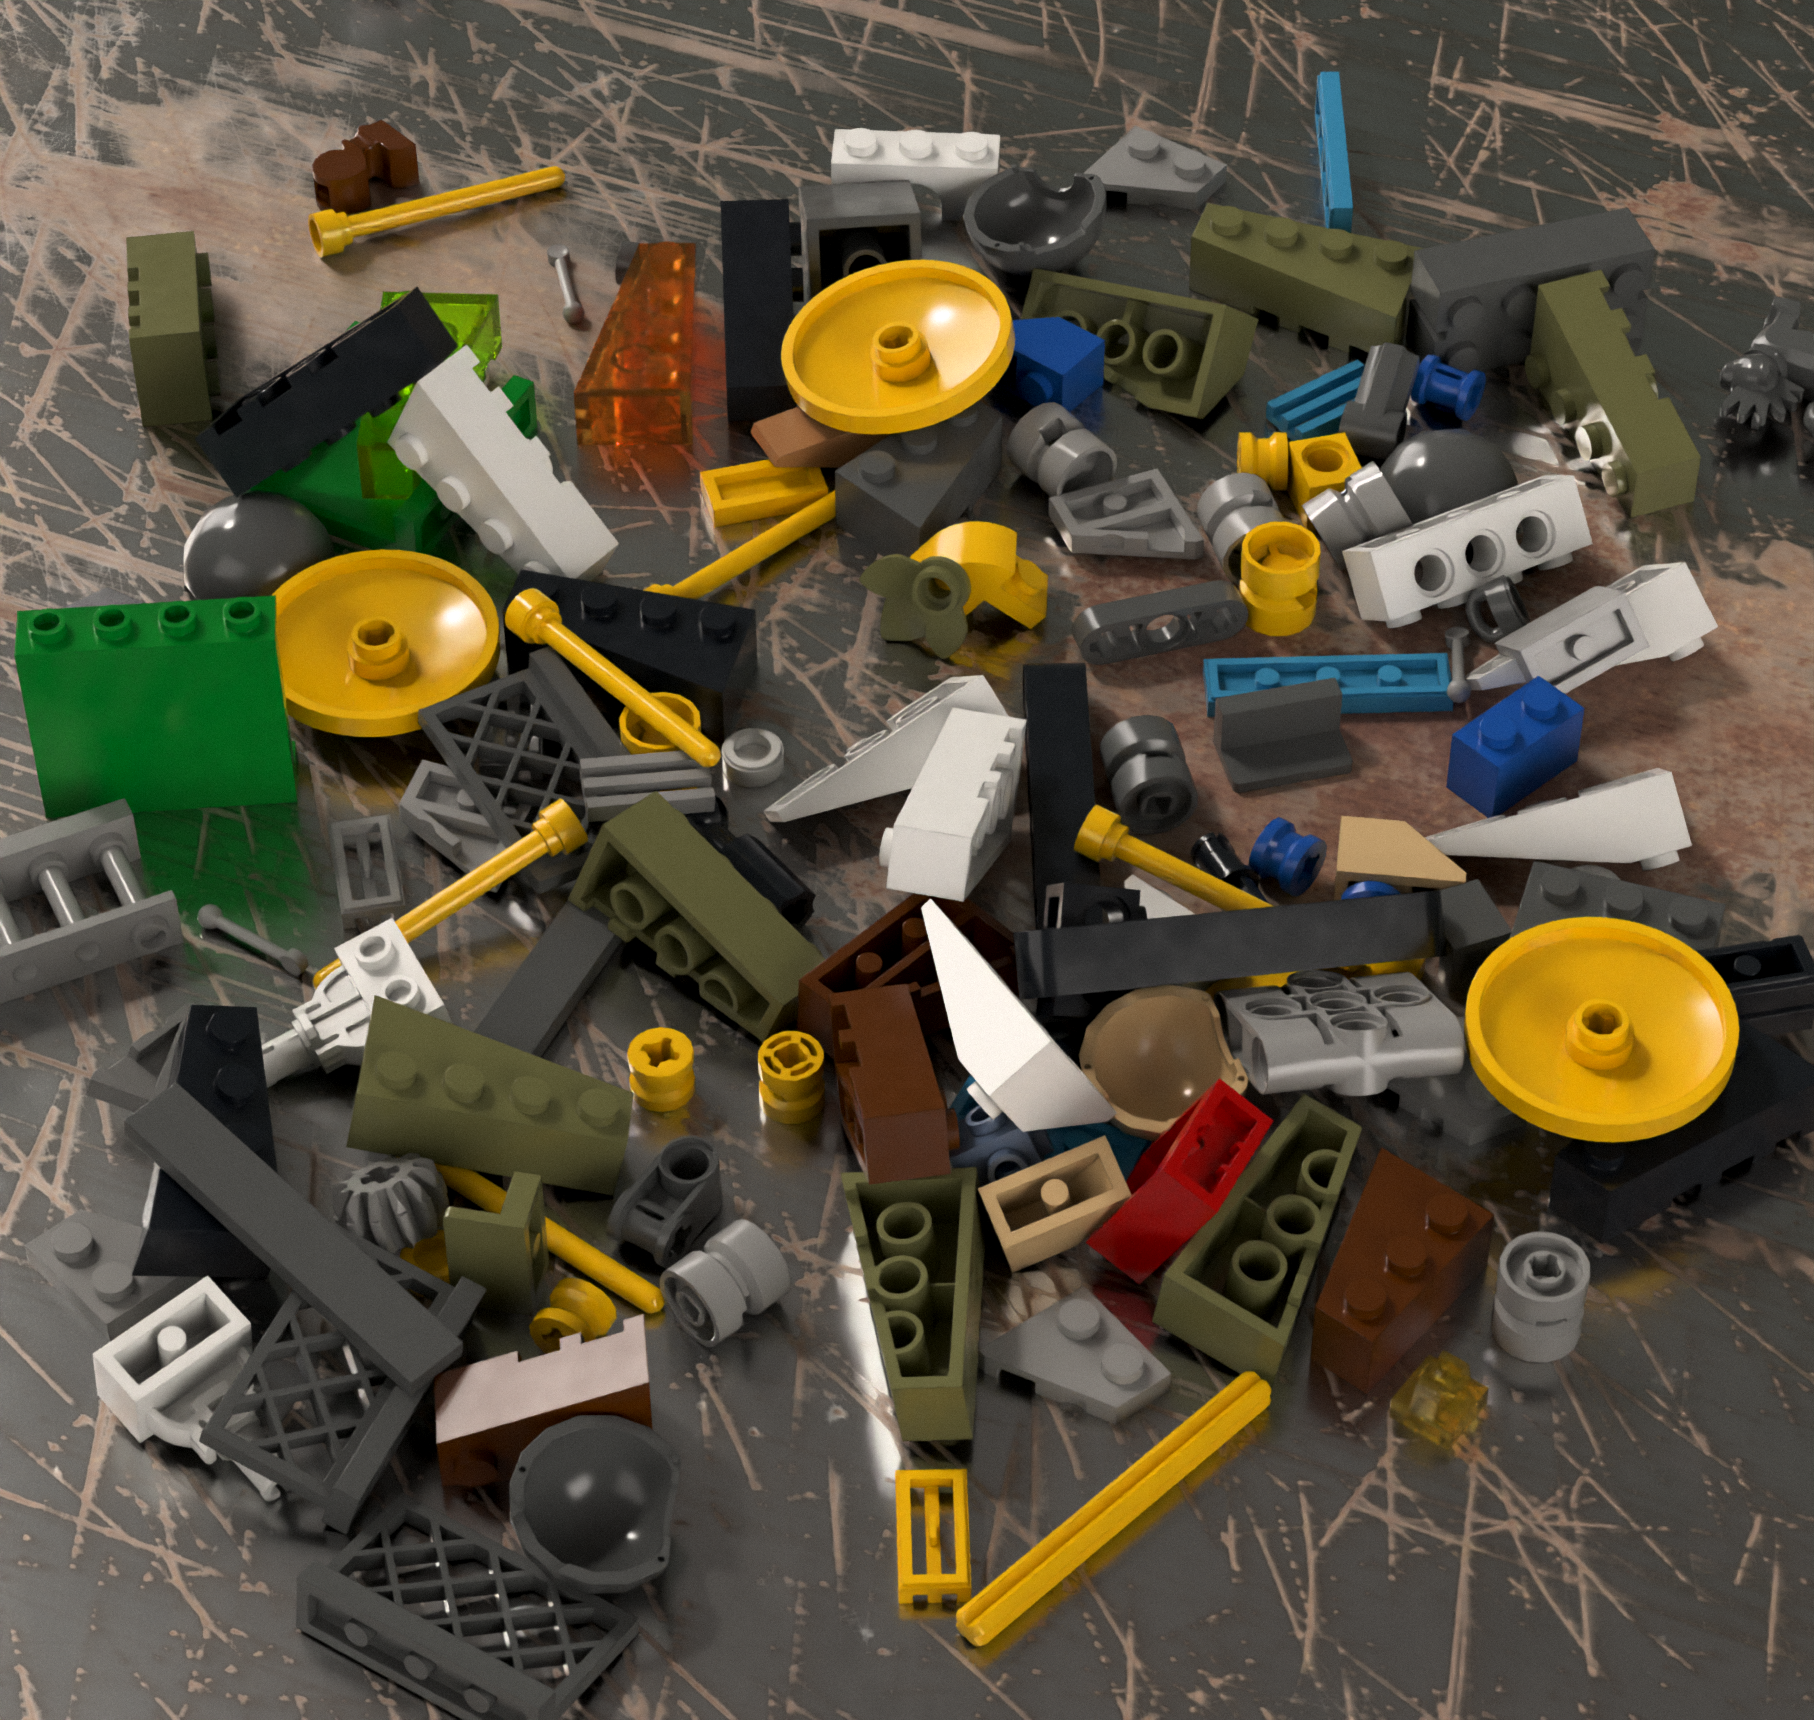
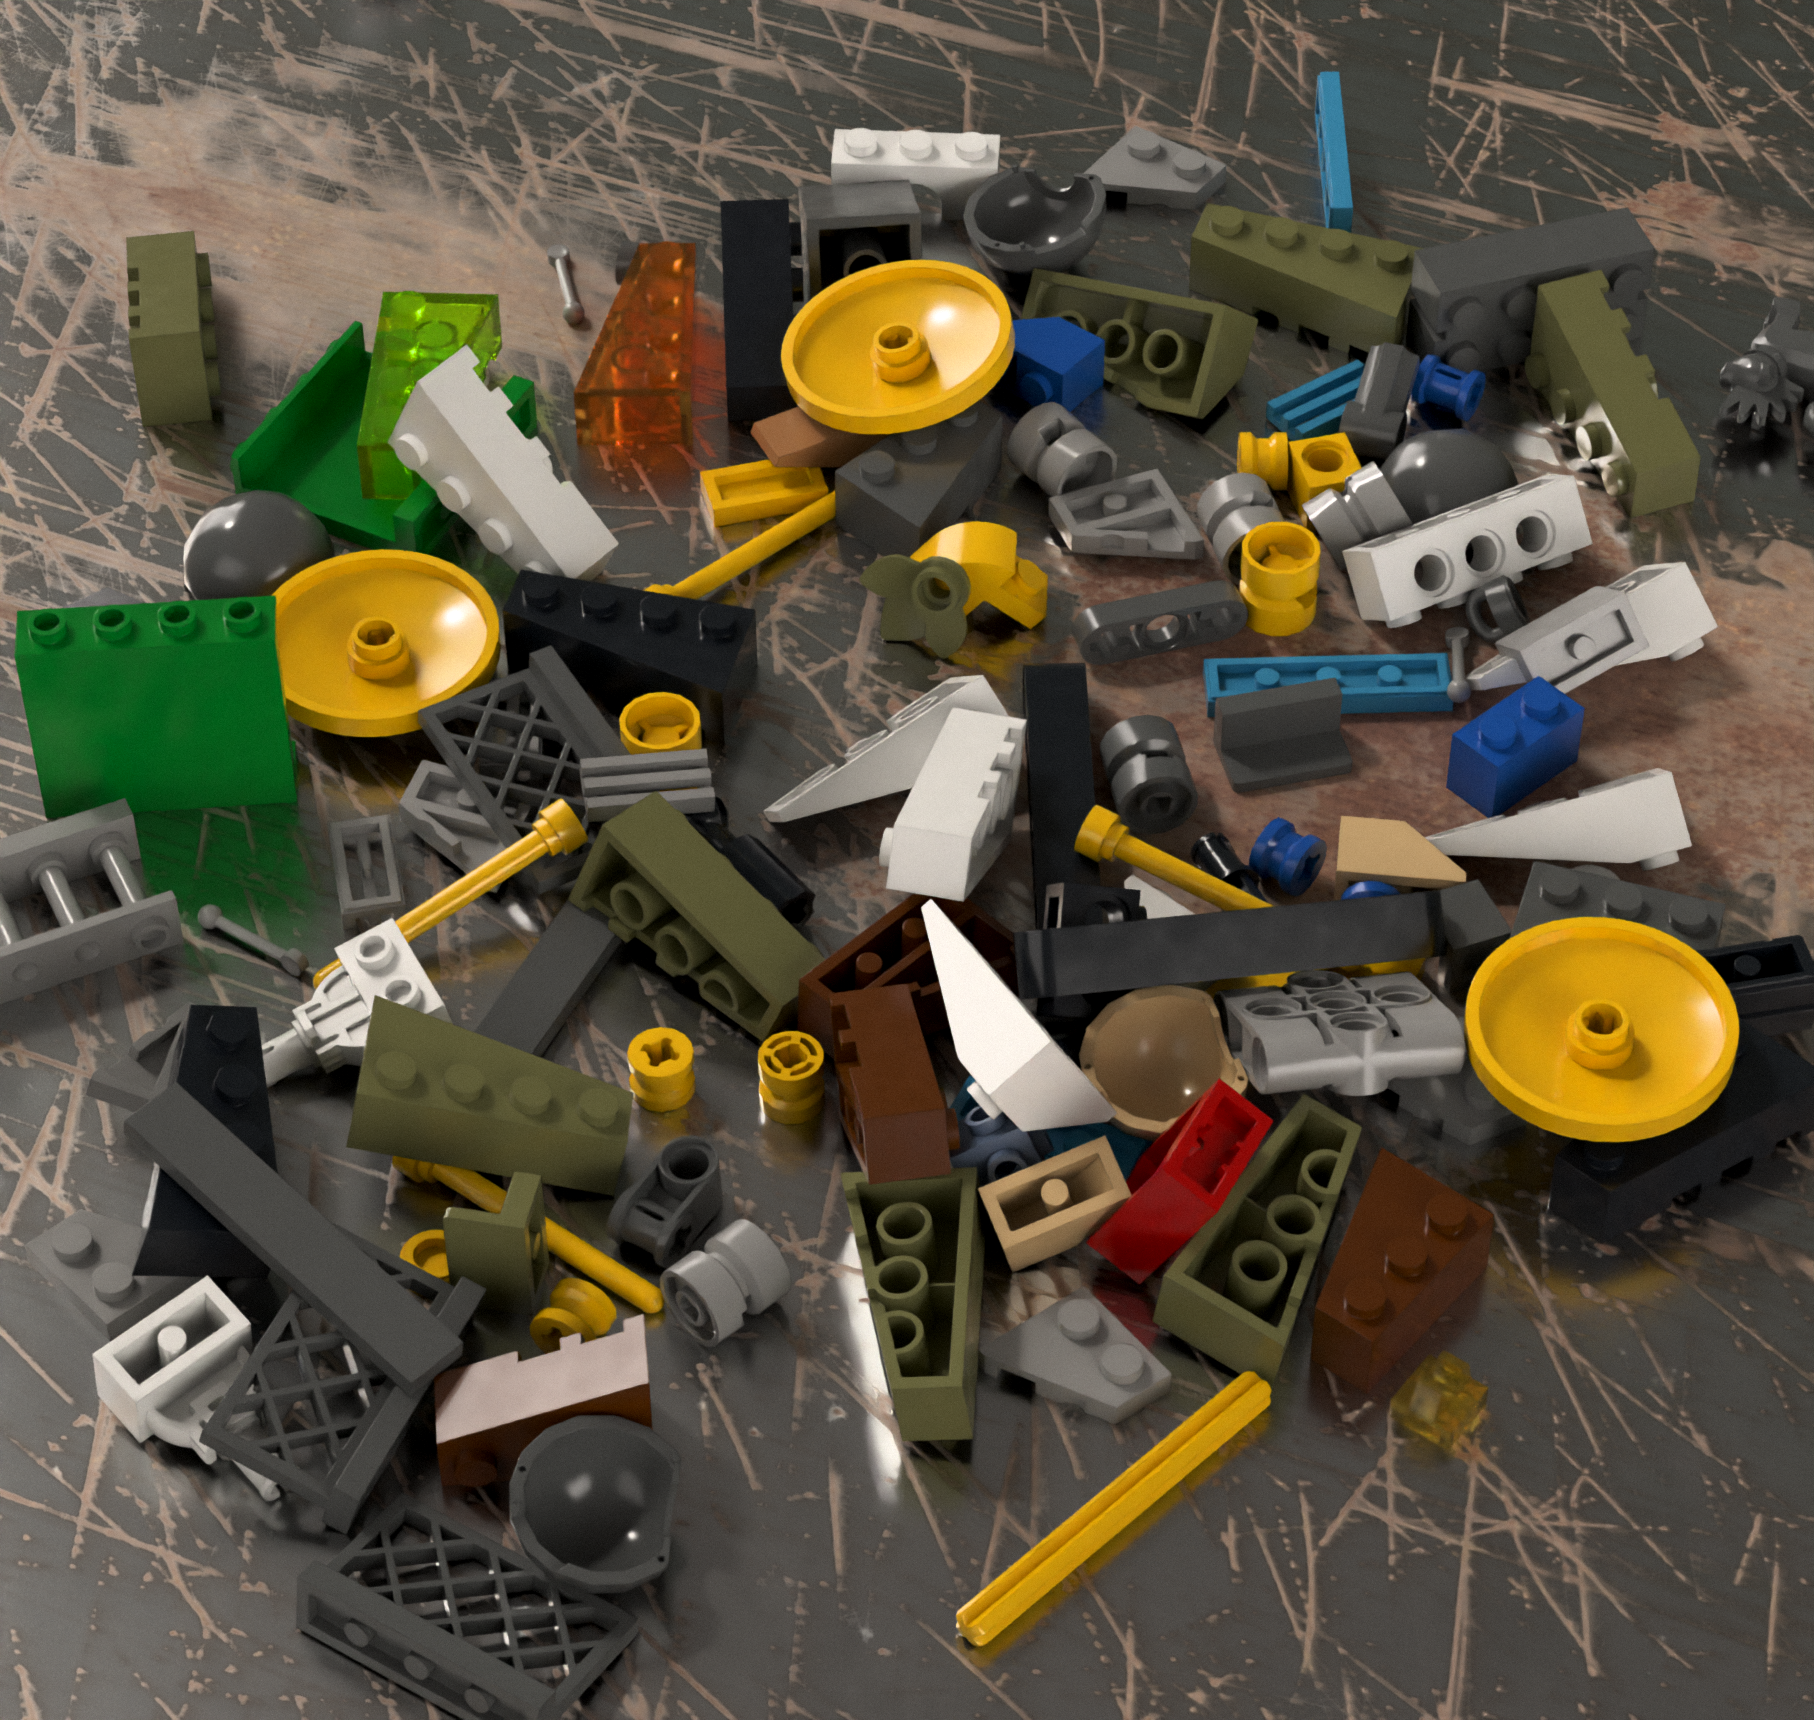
(326, 392): black wedge -> none
(335, 230): yellow piece -> none
(376, 151): reddish brown leg -> none
(392, 1201): light grey gear -> none
(538, 621): yellow piece -> none
(752, 757): white tile -> none
(933, 1583): yellow tile -> none
(1540, 1297): light grey wheel -> none

